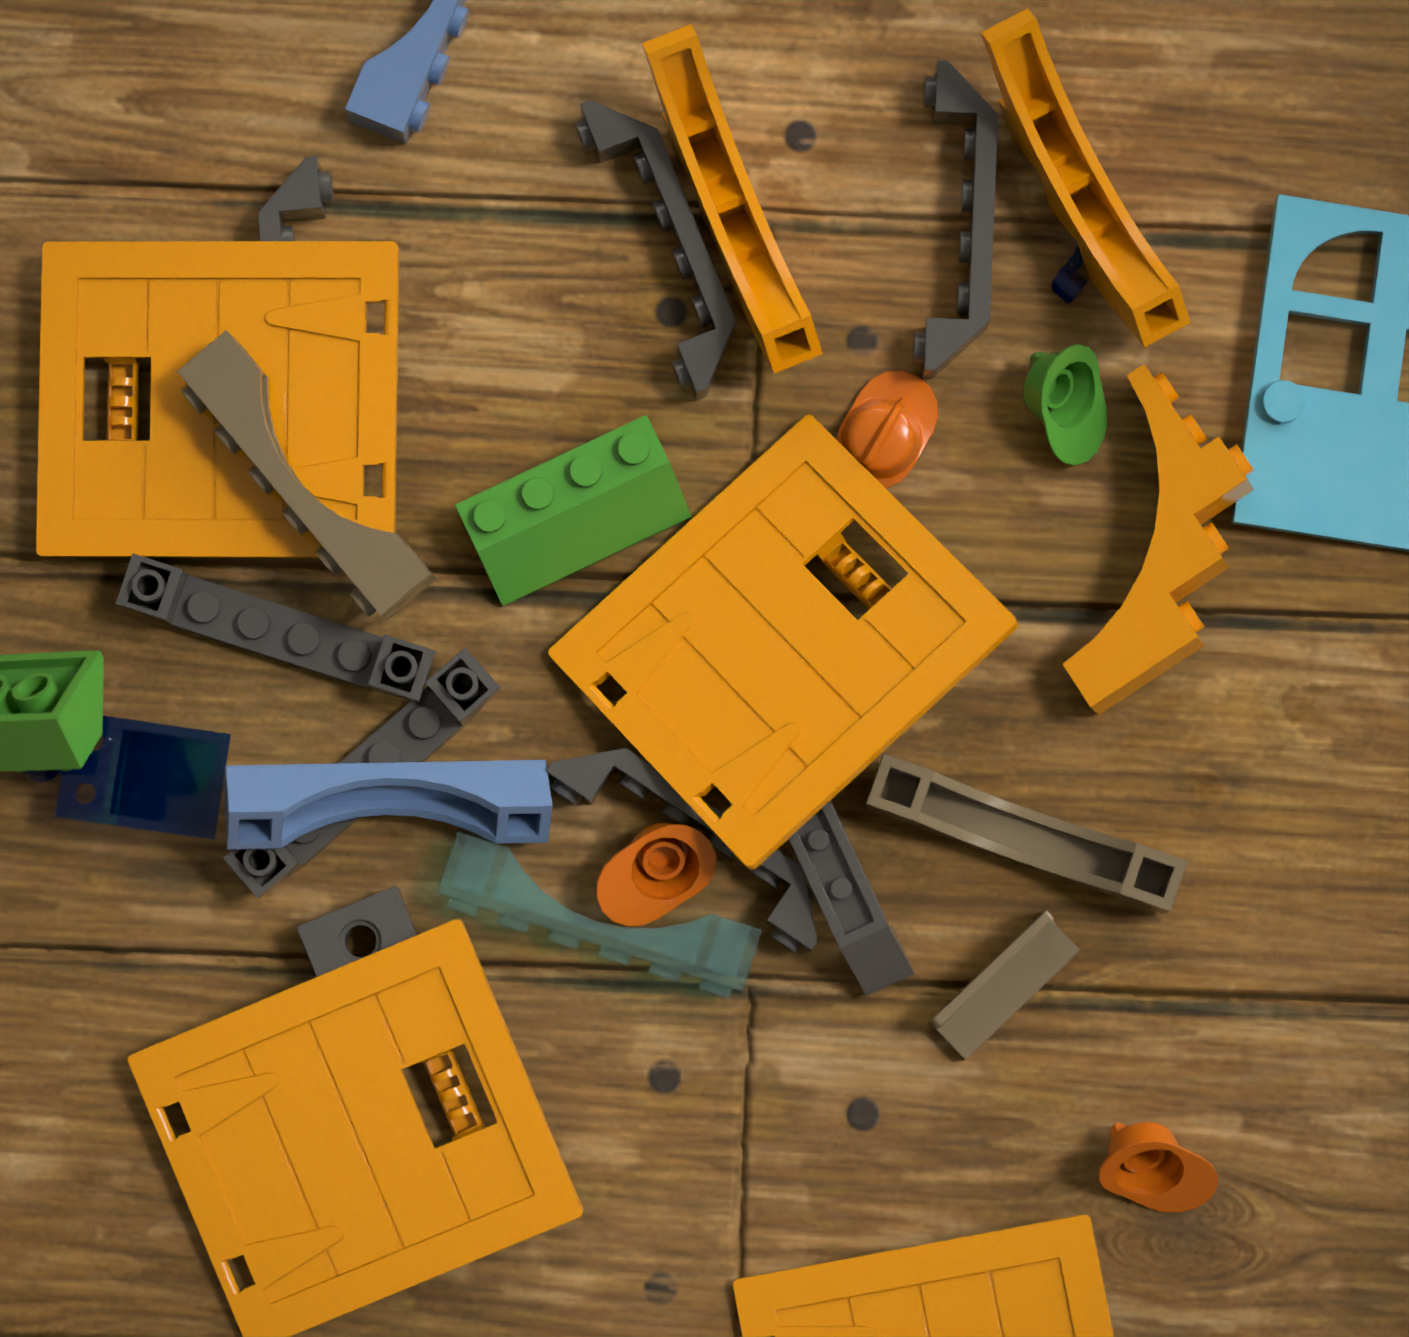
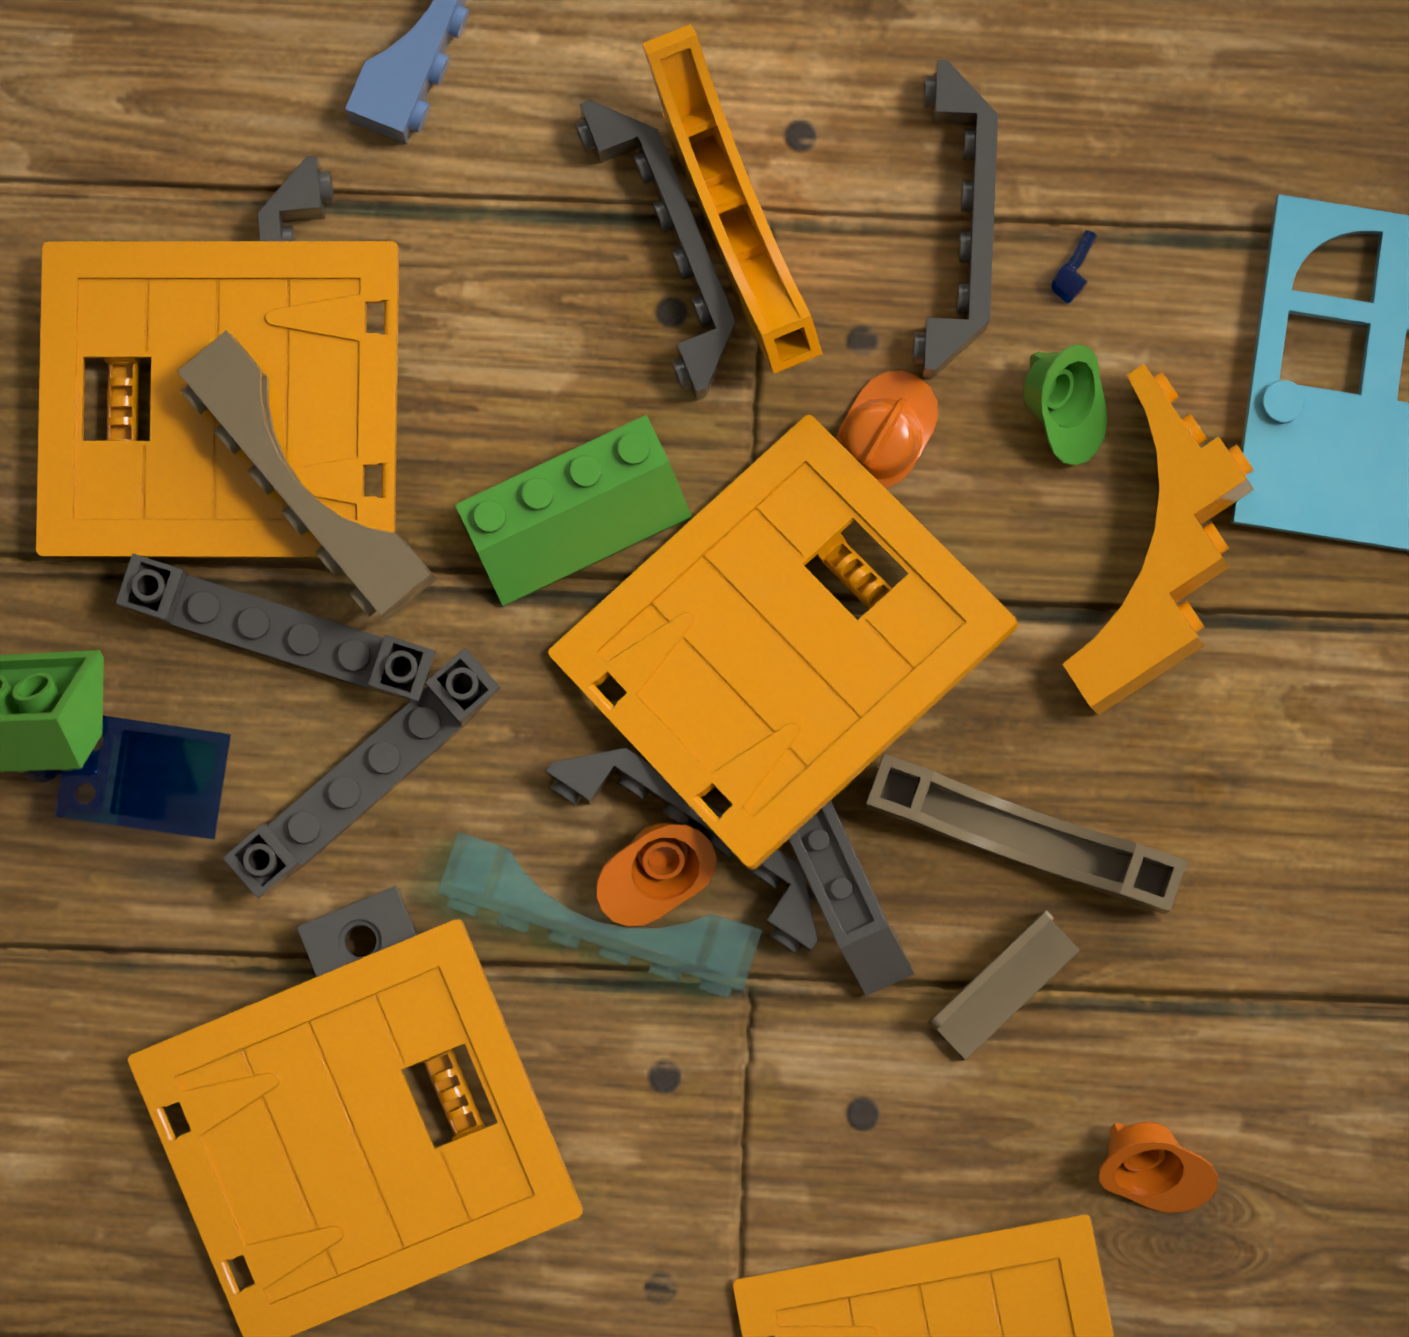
(491, 798): medium blue arch -> none
(1077, 186): light orange arch -> none

